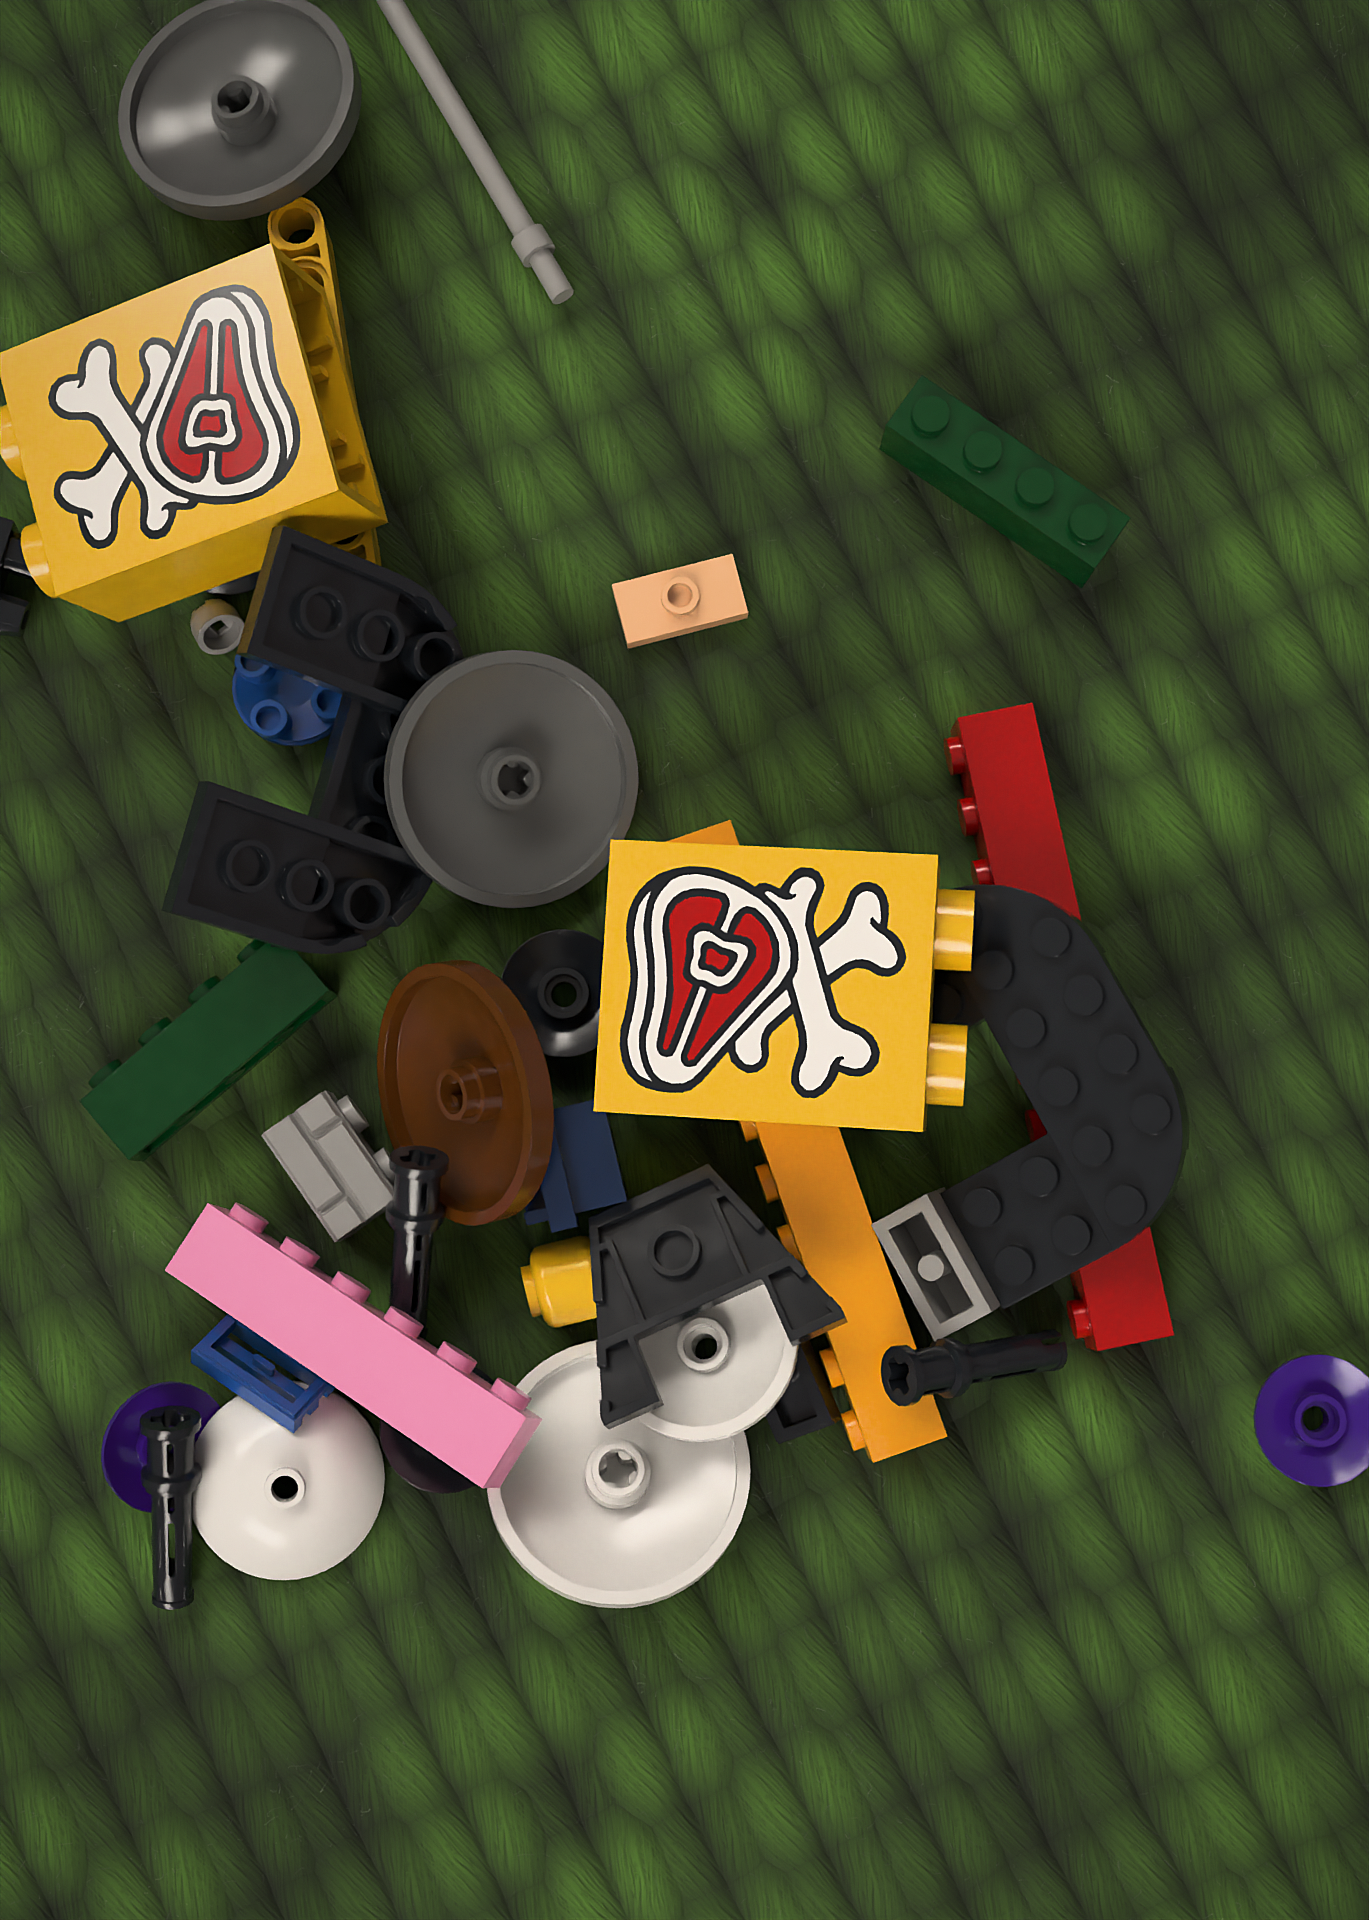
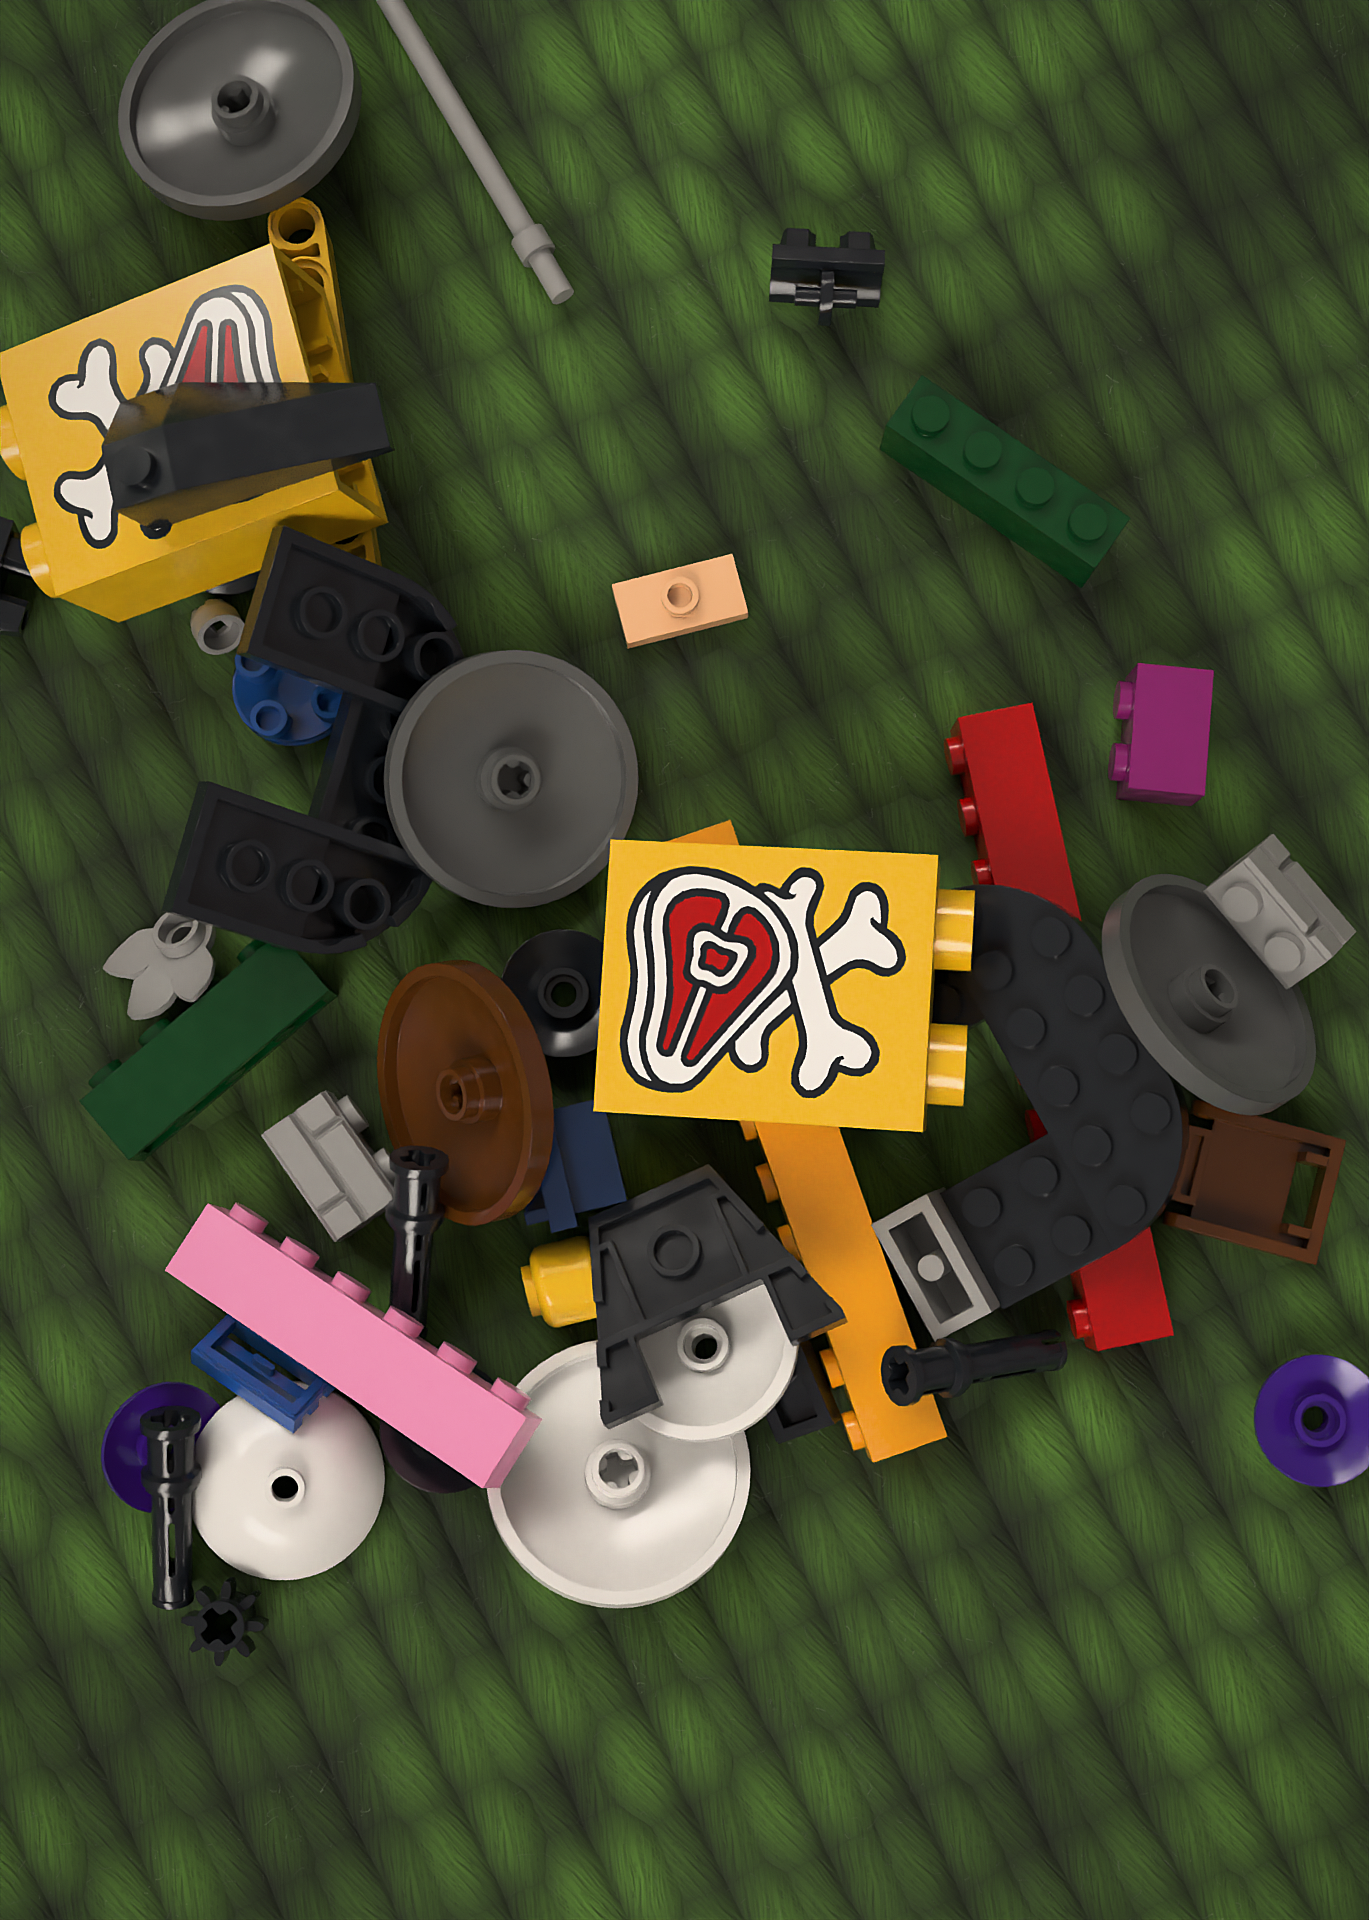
(164, 964): none -> light grey plate
(232, 441): none -> black wedge
(235, 1636): none -> black gear
(826, 275): none -> black hips
(1162, 734): none -> magenta brick
(1205, 998): none -> dark grey dish
(1241, 1179): none -> reddish brown container
(1280, 912): none -> light grey brick

